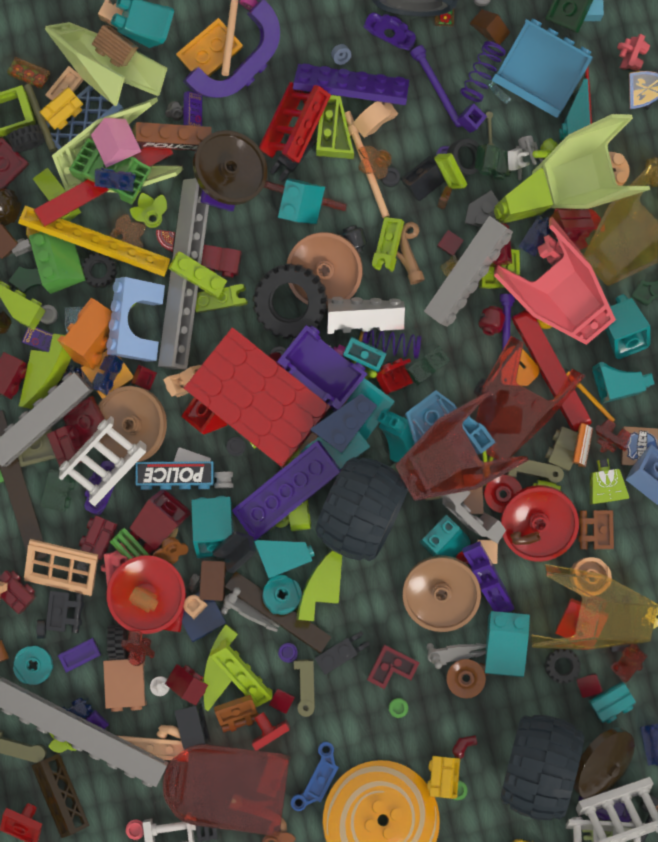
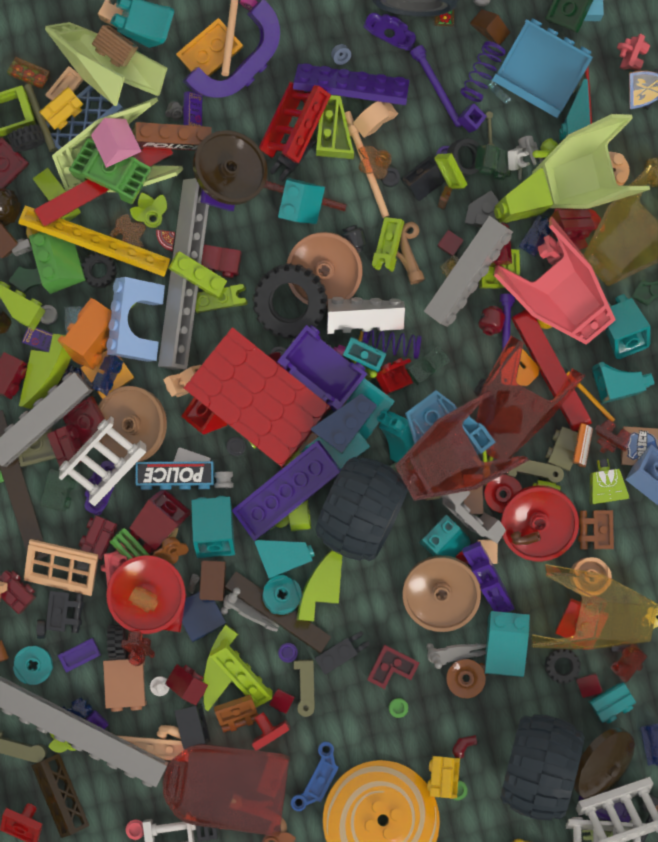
(115, 180): clear blue hinge -> none
(144, 377): dark red tile -> none
(194, 605): light nougat tile -> none
(236, 550): black panel -> none

